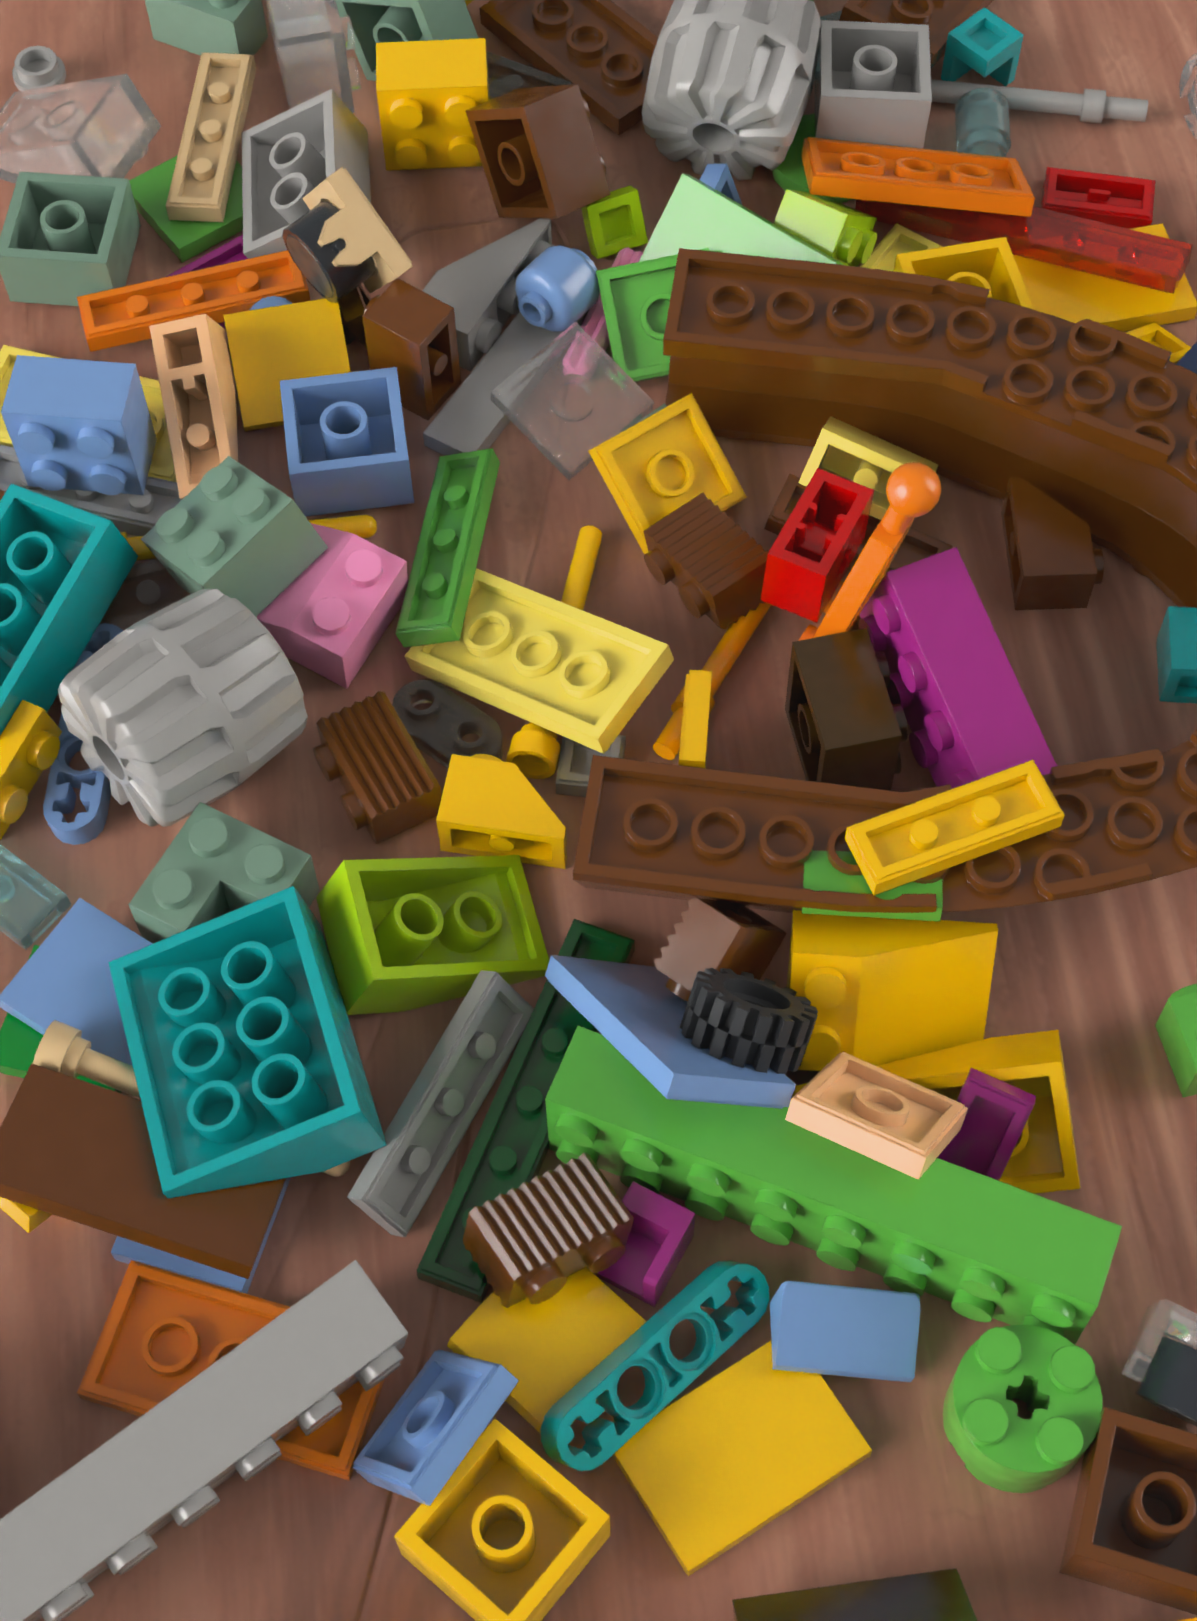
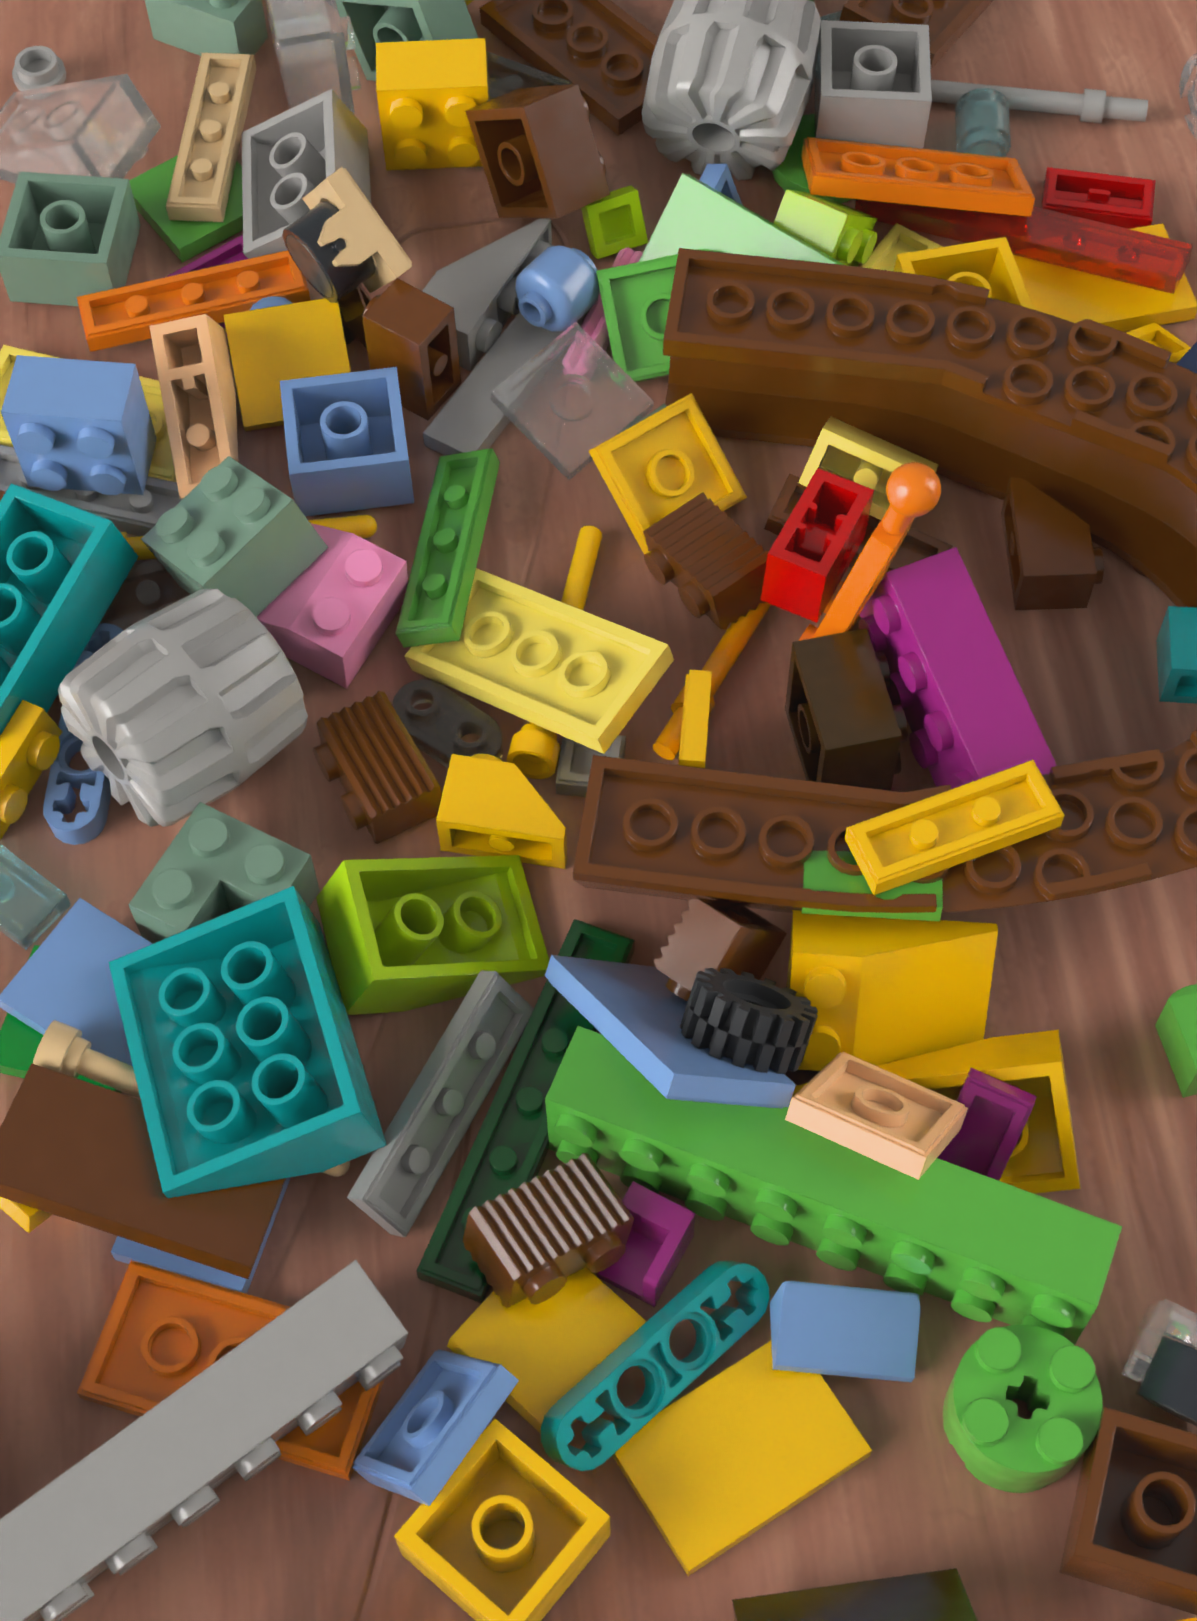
(983, 45): teal panel -> none

